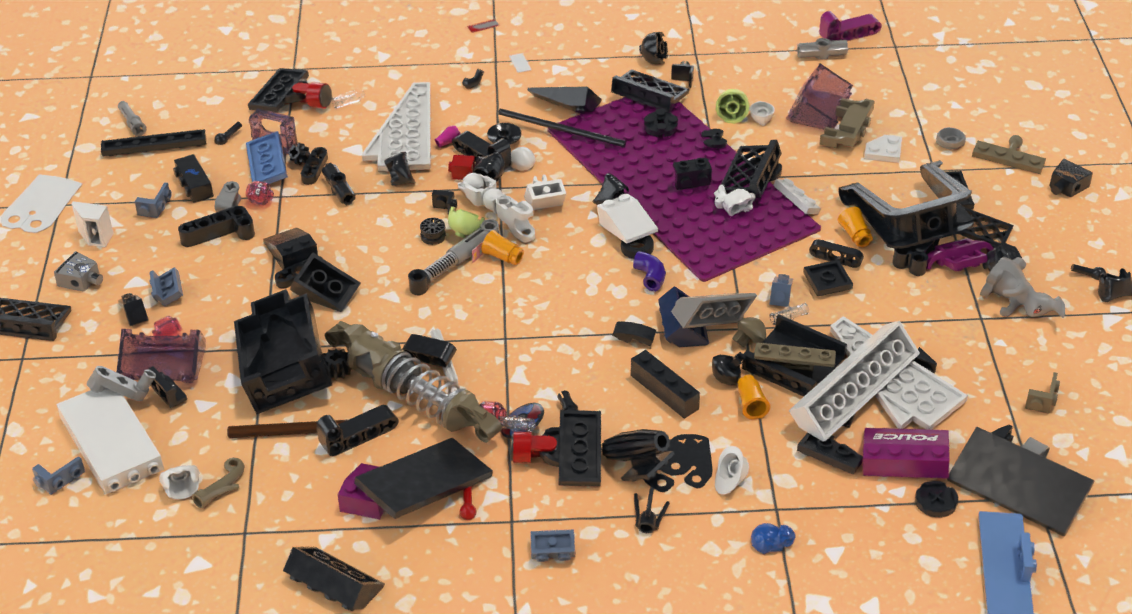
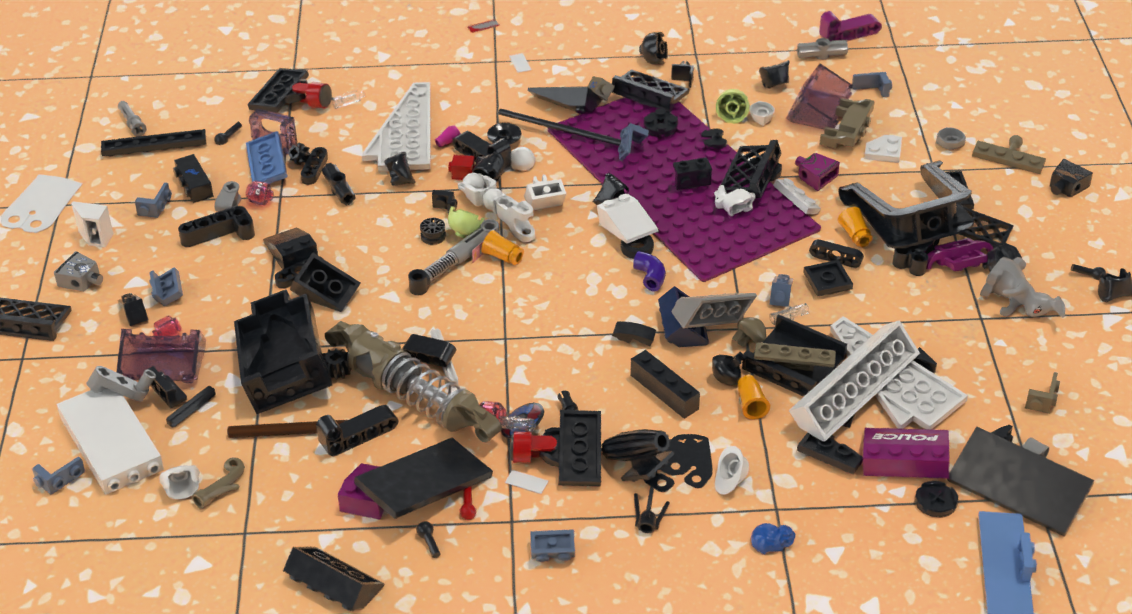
(190, 406): none -> black axle
(425, 530): none -> black bar
(474, 81): black arm -> none
(526, 481): none -> white sticker
(601, 87): none -> dark tan brick
(629, 134): none -> sand blue bracket
(775, 74): none -> black hair
(817, 170): none -> magenta torso
(873, 80): none -> sand blue bracket

